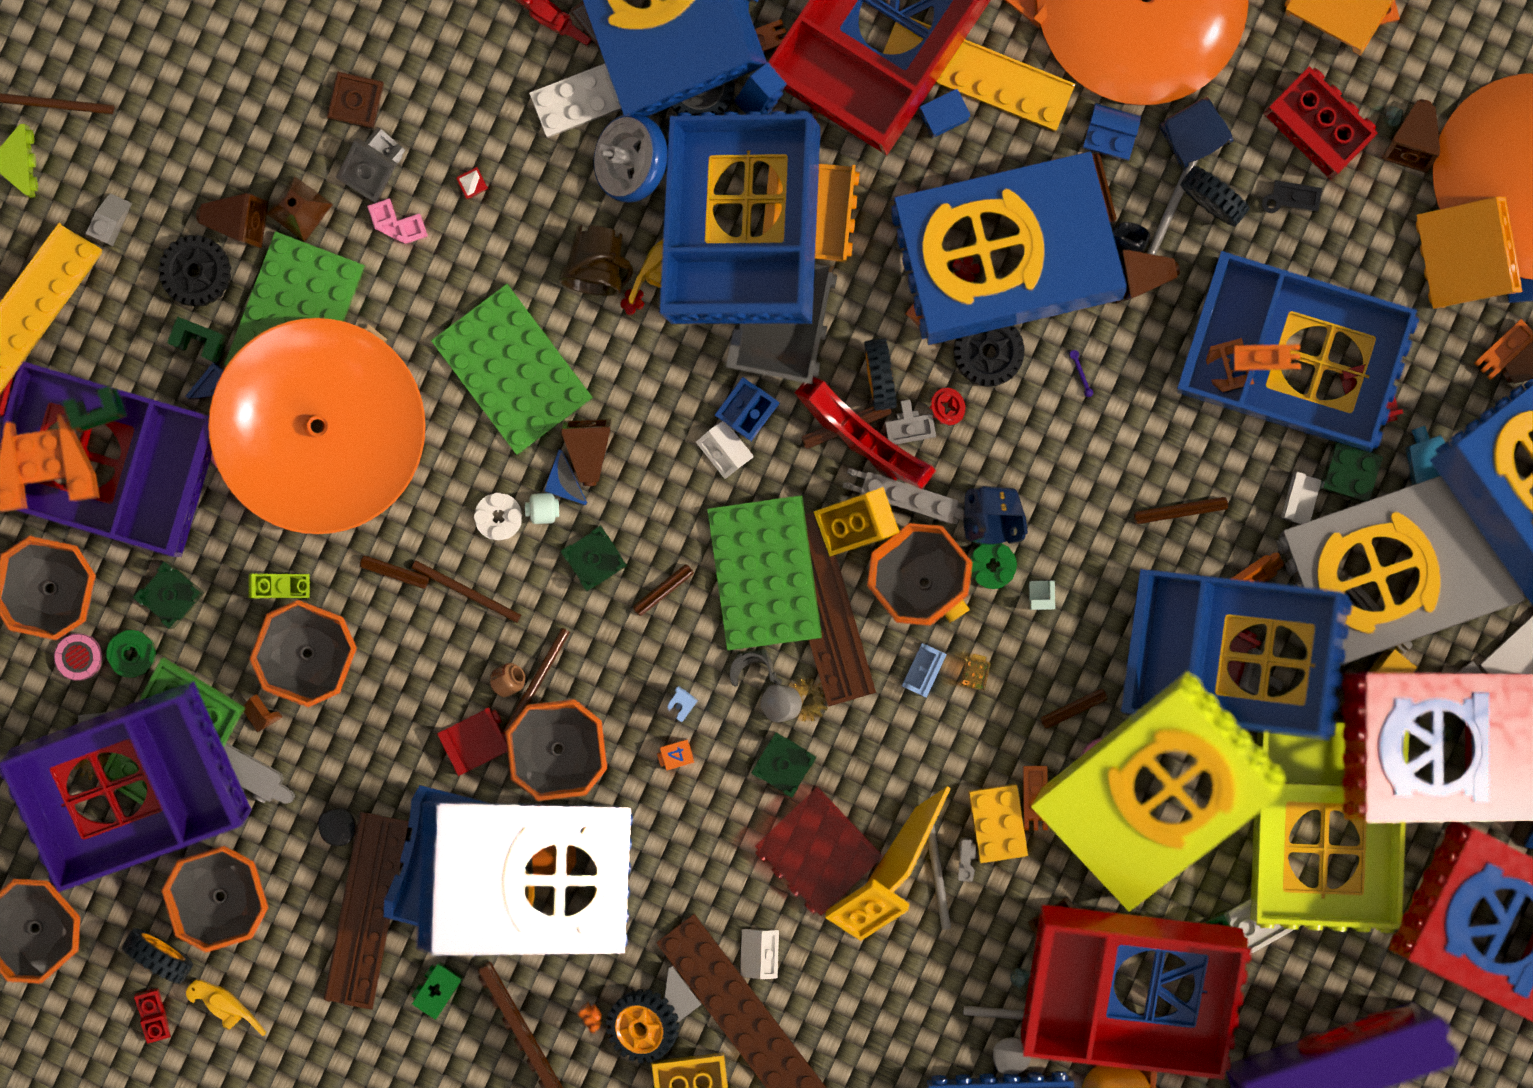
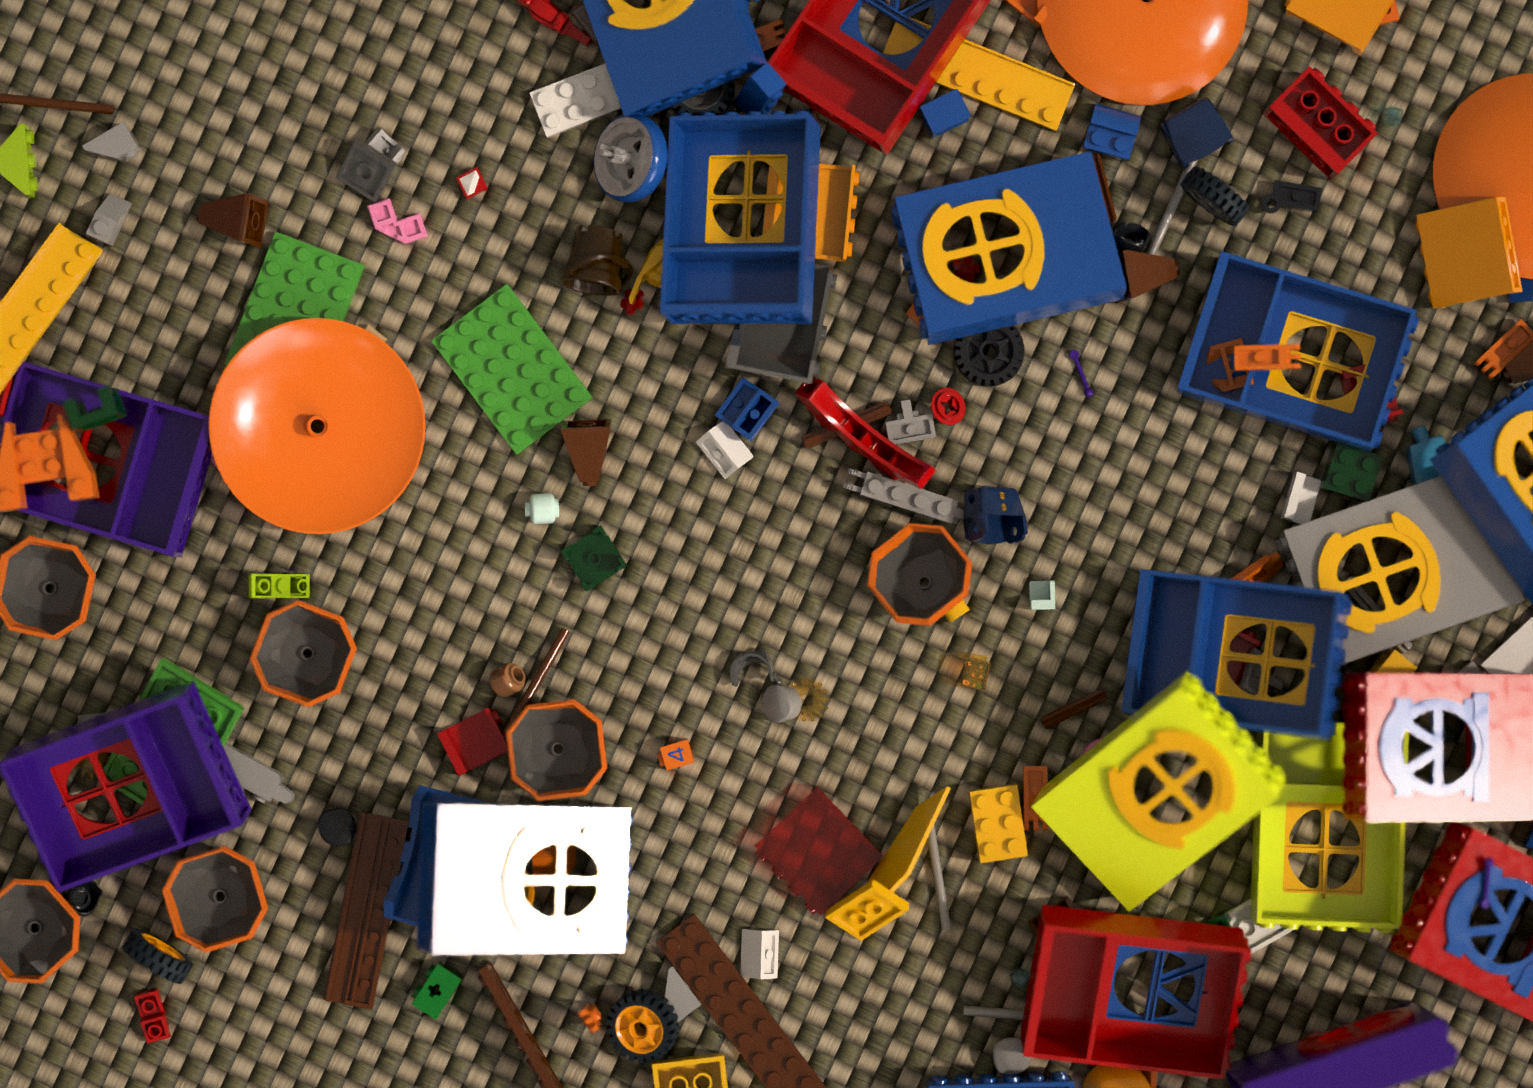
(78, 657): tile -> none
(83, 897): none -> black hair
(115, 144): none -> light grey slope
(124, 641): green plate -> none
(169, 595): dark green panel -> none
(176, 265): black wheel -> none
(184, 330): dark green panel -> none
(207, 383): blue tile -> none
(221, 1004): yellow animal -> none
(259, 714): dark orange tile -> none
(307, 212): reddish brown slope -> none
(355, 100): reddish brown tile -> none
(394, 572): reddish brown axle -> none
(466, 591): reddish brown piece -> none
(484, 516): white plate -> none
(563, 482): tile -> none
(663, 590): reddish brown axle -> none
(684, 700): light blue hinge -> none
(764, 573): bright green plate -> none
(783, 764): dark green panel -> none
(840, 650): reddish brown plate -> none
(856, 521): yellow brick -> none
(880, 374): black wheel -> none
(924, 670): light blue hinge -> none
(965, 853): light grey hinge -> none
(1003, 573): green plate -> none
(1180, 510): reddish brown axle -> none
(1416, 140): reddish brown slope -> none
(1484, 902): none -> dark purple hinge

